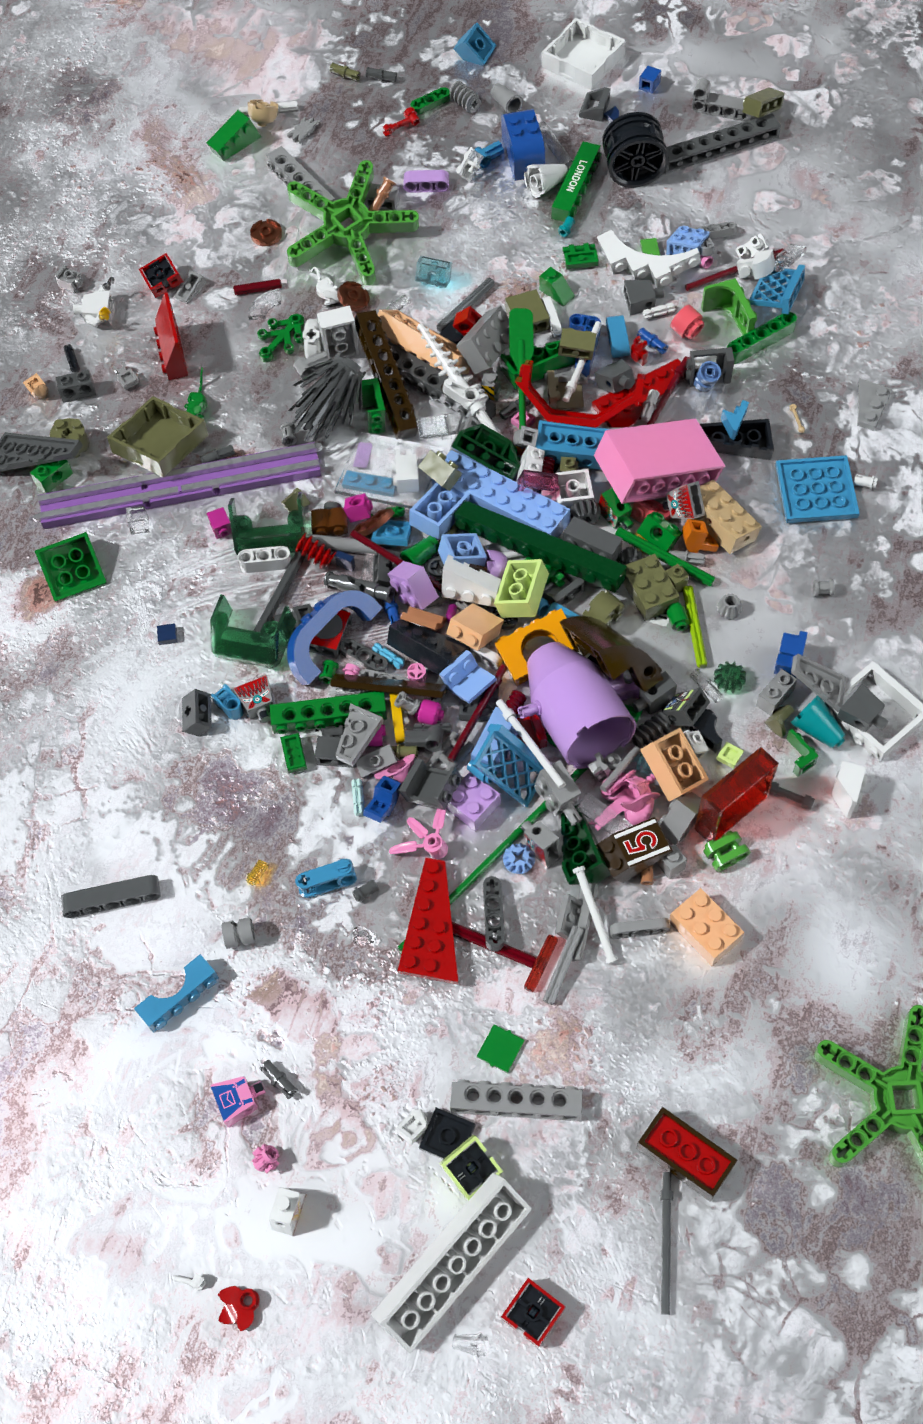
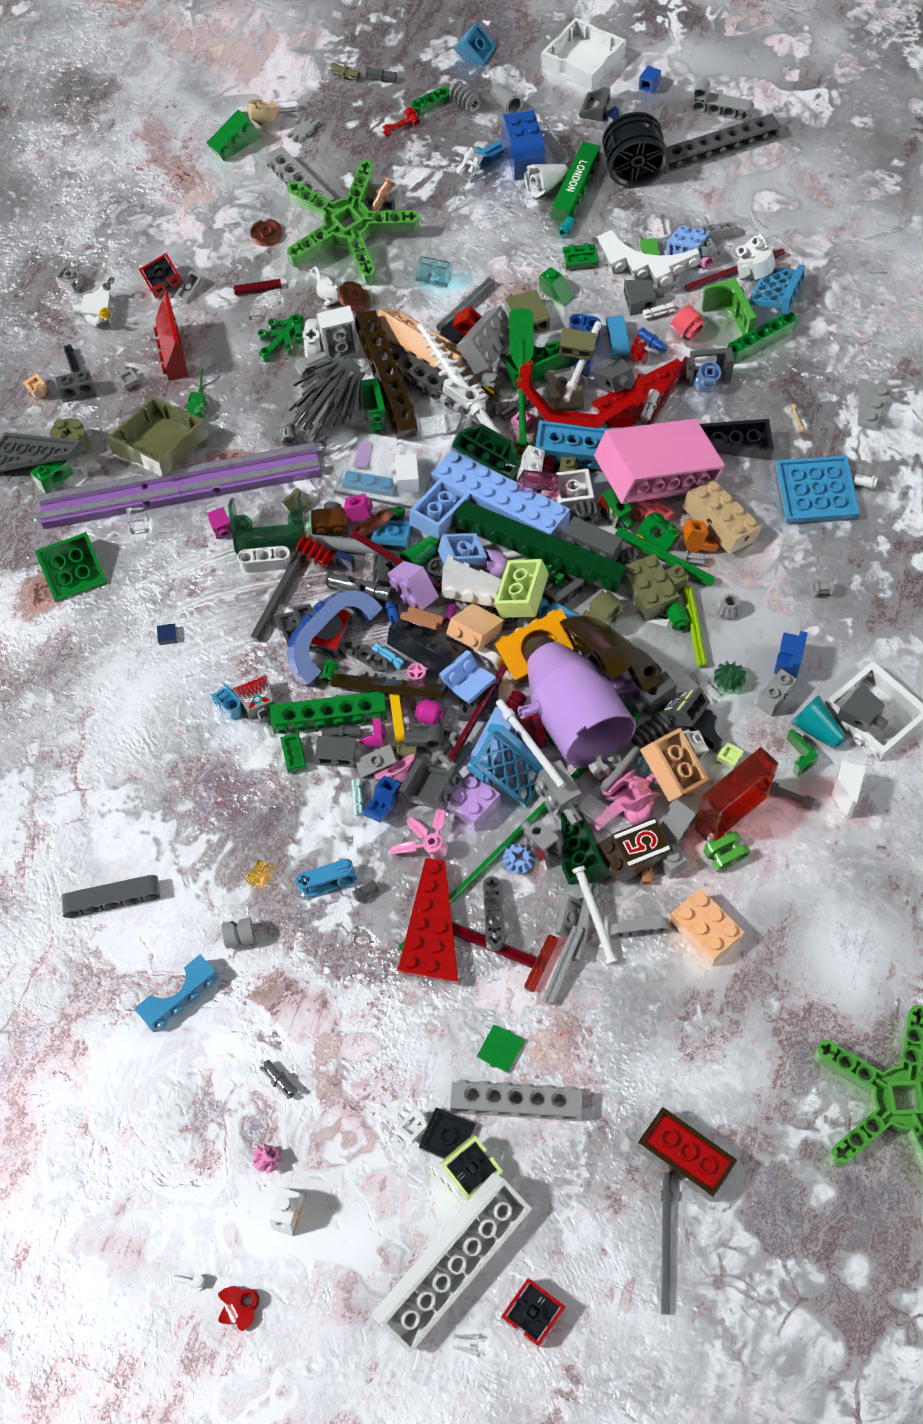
(196, 712): dark grey brick -> none
(218, 454): dark grey axle -> none
(236, 1098): torso -> none
(249, 646): clear green windscreen -> none
(351, 669): bright pink plate -> none
(358, 732): light grey wing -> none
(407, 703): light grey bush -> none
(426, 181): lavender beam -> none
(440, 470): brick -> none
(525, 437): light grey brick -> none
(555, 326): white beam -> none
(685, 502): torso -> none
(733, 421): dark azure slope -> none
(763, 102): olive brick -> none
(776, 720): olive tile -> none
(789, 256): clear hinge -> none
(821, 680): light grey wing -> none

